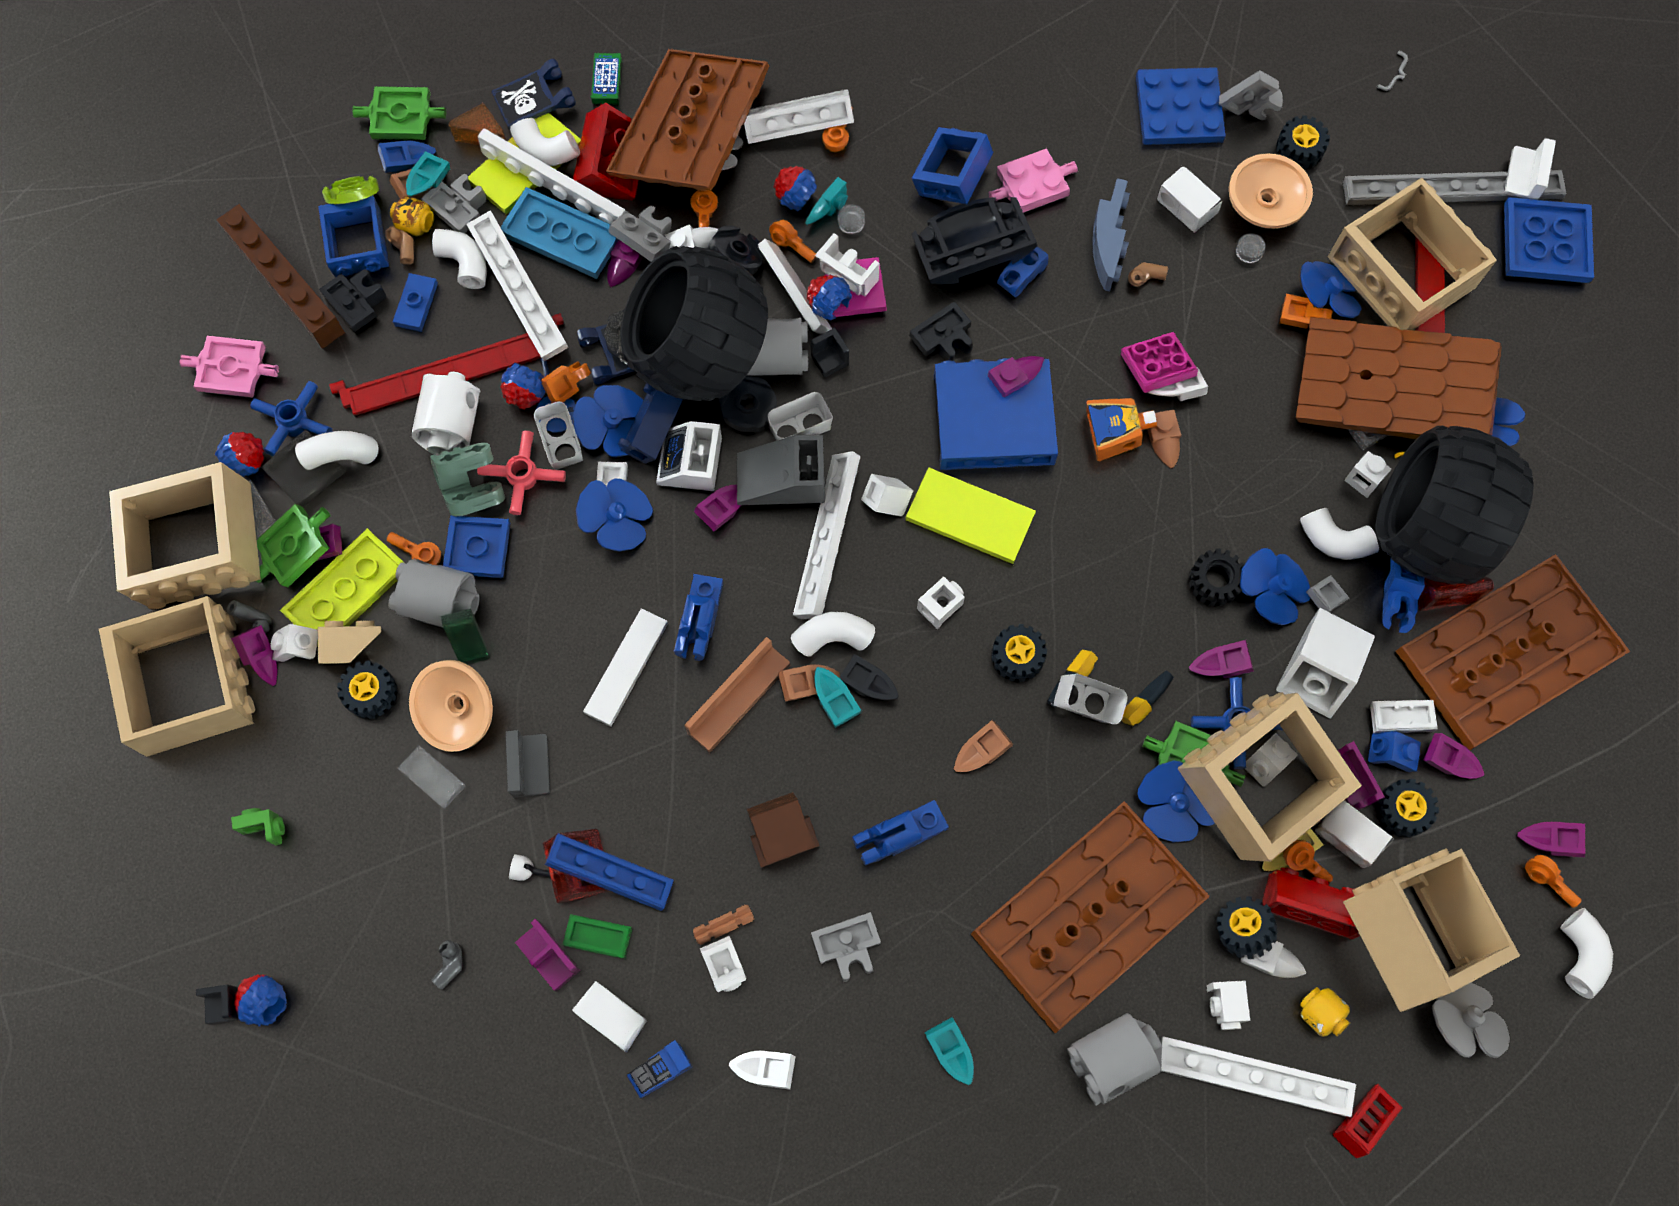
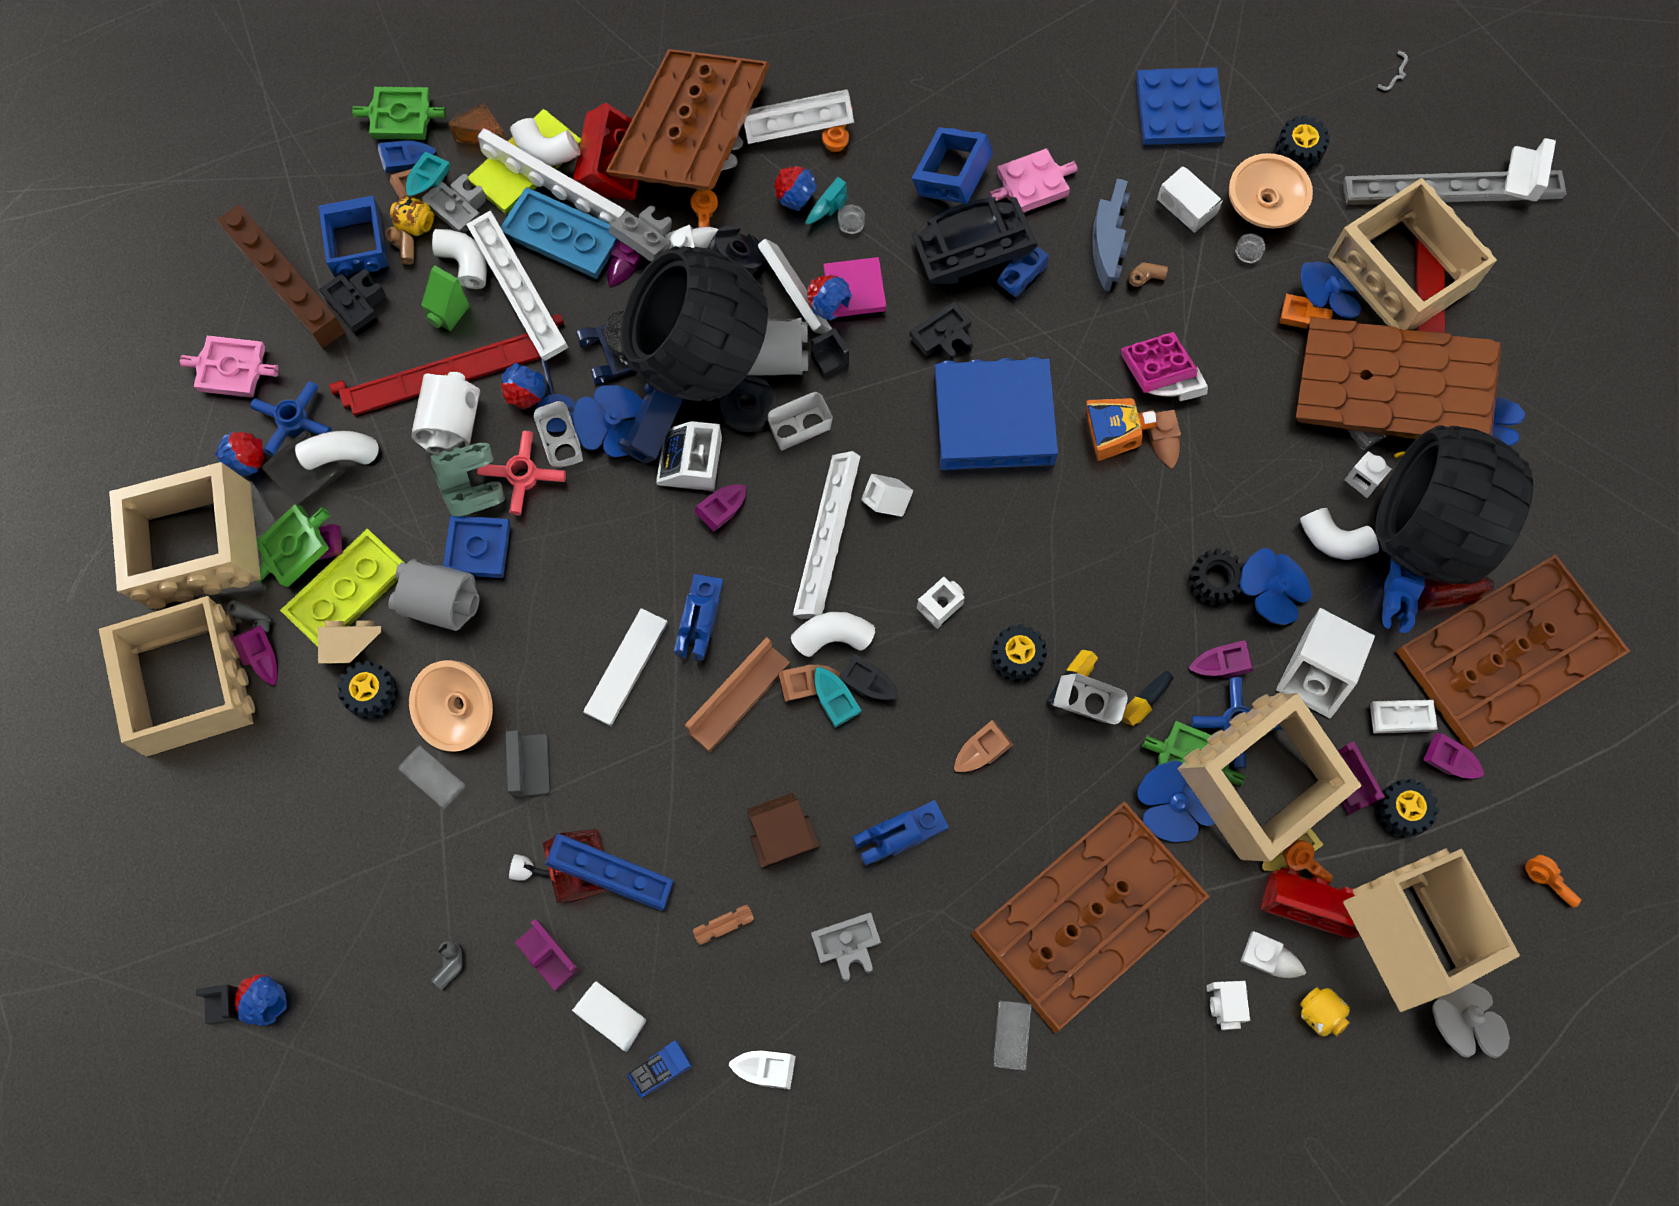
(255, 820): bright green bracket -> none
(294, 641): white bracket -> none
(350, 190): lime tile -> none
(415, 302): blue plate -> none
(425, 552): orange plate -> none
(444, 299): none -> bright green slope
(464, 635): clear green tile -> none
(531, 95): flag -> none
(562, 382): orange plate -> none
(597, 936): green tile -> none
(606, 78): tile -> none
(610, 470): white tile -> none
(610, 506): blue piece -> none
(723, 964): white bracket -> none
(782, 472): dark grey slope -> none
(785, 235): orange plate -> none
(845, 267): white window -> none
(952, 1050): teal plate -> none
(970, 515): neon yellow tile -> none
(1012, 1035): none -> clear plate
(1015, 373): magenta plate -> none
(1116, 1057): light grey cylinder -> none
(1247, 916): black wheel -> none
(1255, 94): light grey plate -> none
(1257, 1077): white plate -> none
(1270, 760): white bracket -> none
(1328, 594): light grey tile -> none
(1353, 834): white piece -> none
(1353, 1136): red slope -> none
(1395, 750): blue bracket -> none
(1548, 240): blue plate -> none
(1556, 837): magenta plate -> none
(1594, 952): white cylinder -> none

